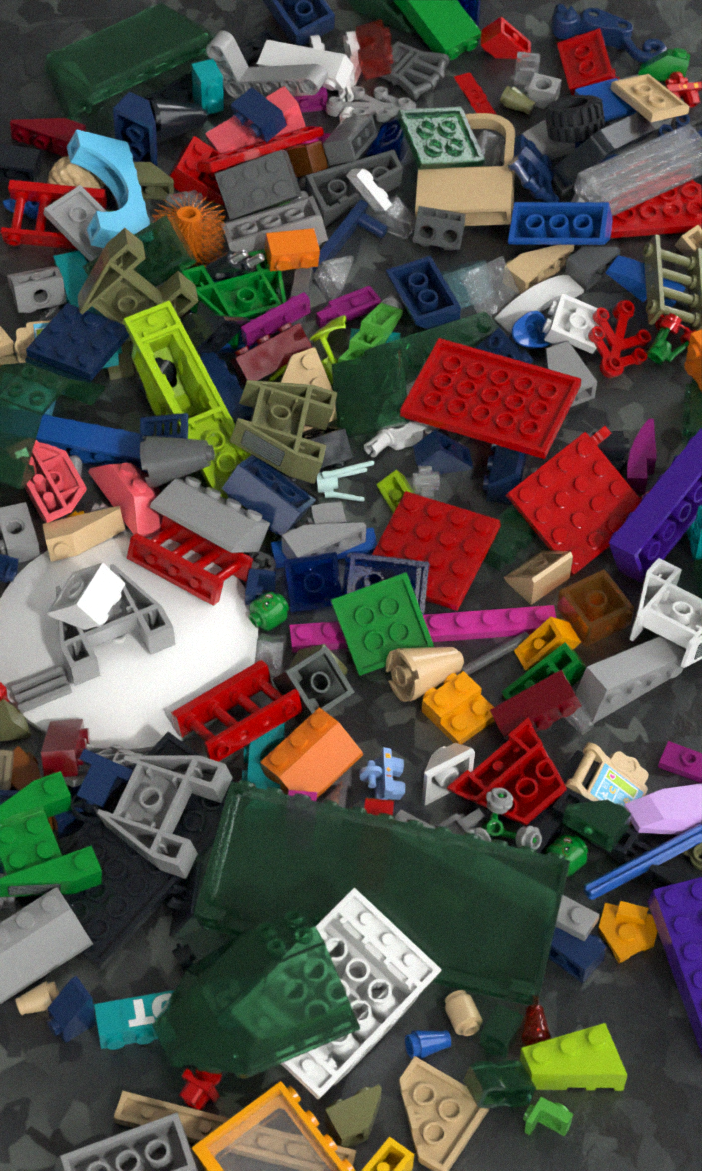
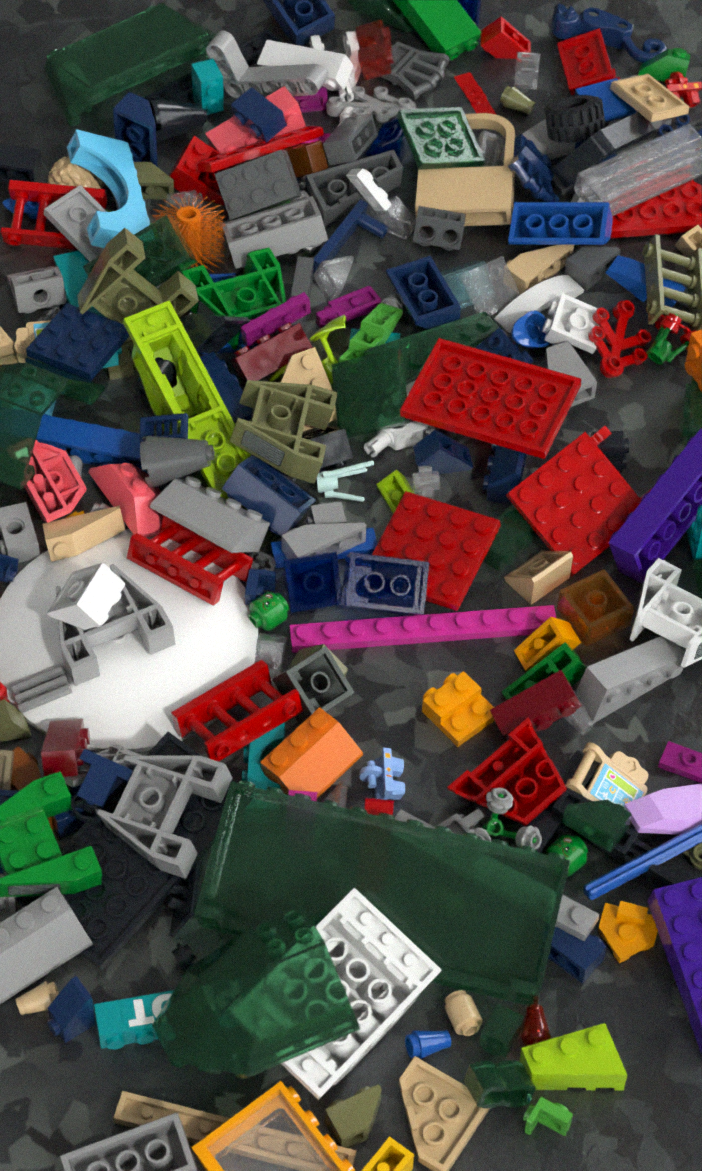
(46, 134): dark red slope -> none
(199, 1088): red hips -> none
(233, 265): black piece -> none
(292, 249): orange brick -> none
(380, 621): green plate -> none
(420, 669): tan cone -> none
(445, 768): white slope -> none
(494, 654): dark grey piece -> none
(543, 90): light grey brick -> none
(642, 458): magenta slope -> none

